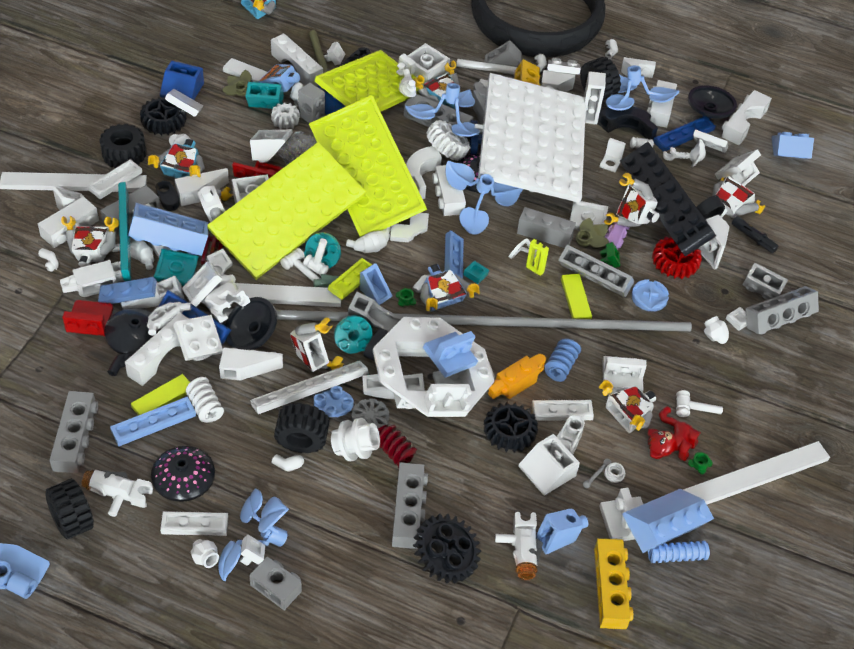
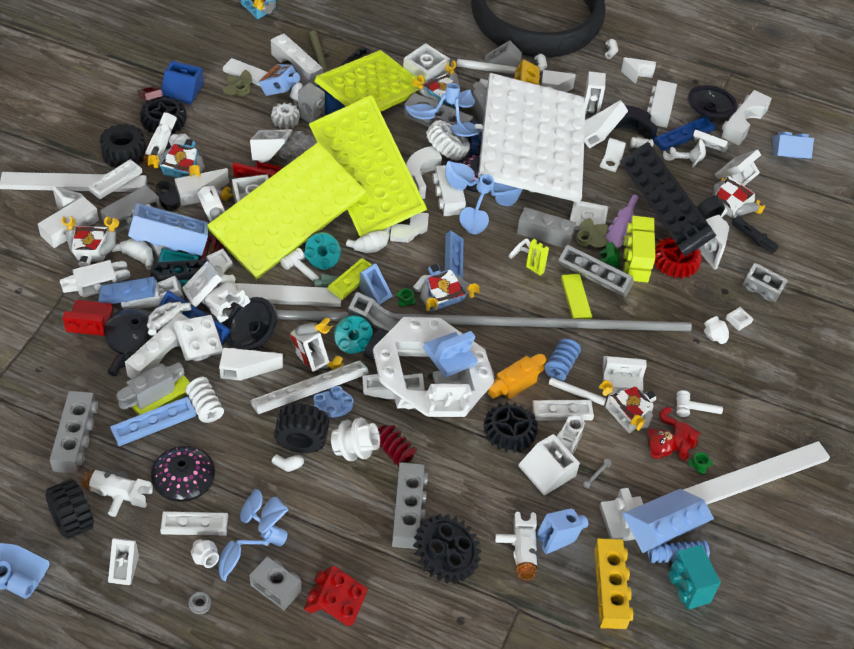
(51, 258): white arm -> none
(123, 561): none -> white slope
(124, 225): teal tile -> none
(150, 93): none -> dark red tile
(150, 386): none -> light grey hinge
(160, 138): none -> white piece
(164, 266): none -> black beam
(184, 102): white tile -> none
(199, 597): none -> light grey plate
(252, 550): white tile -> none
(264, 95): teal brick -> none
(315, 263): white piece -> none
(335, 54): white tile -> none
(336, 595): none -> red bracket
(371, 414): light grey wheel -> none
(405, 63): white tile -> none
(407, 85): white piece -> none
(476, 272): teal plate -> none
(566, 67): white plate -> none
(577, 391): none -> white bar
(602, 65): black tyre -> none
(602, 123): none -> white slope
(616, 468): white plate -> none
(622, 102): light blue plant -> none
(636, 206): torso -> none
(639, 248): none -> neon yellow piece
(650, 295): light blue tile -> none
(694, 577): none -> teal brick
(782, 310): light grey brick -> none

